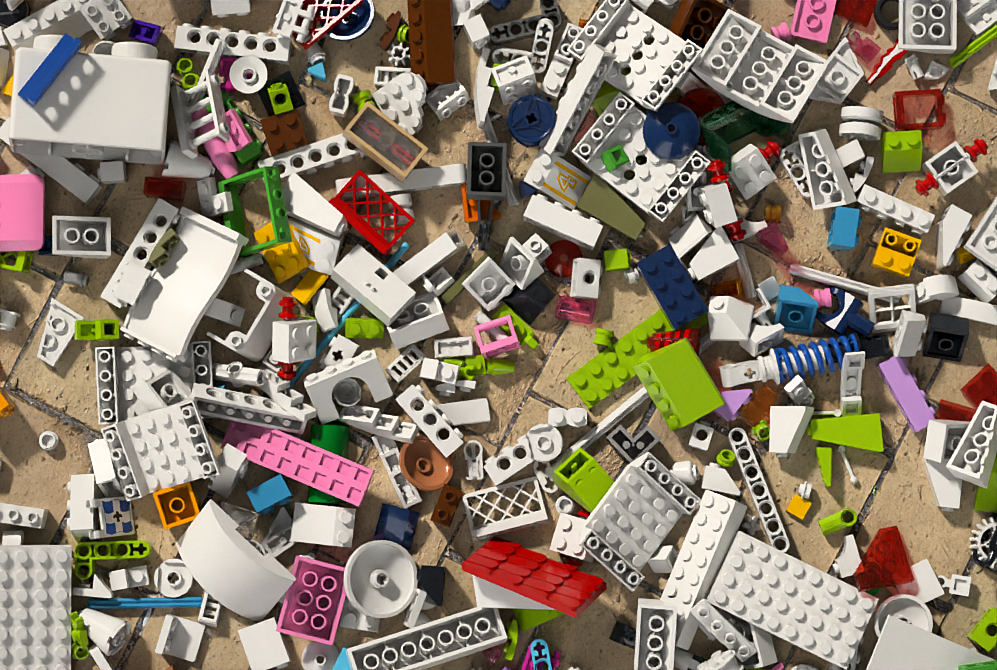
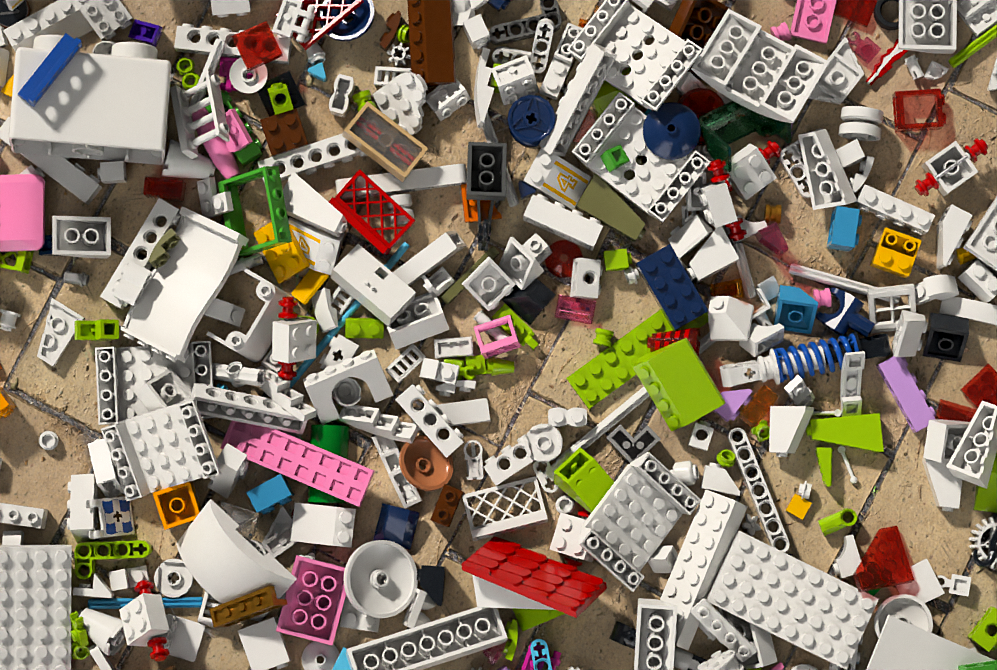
(146, 621): none -> white brick
(246, 607): none -> pearl gold fence
(257, 46): none -> clear red tile
(901, 151): lime slope -> none

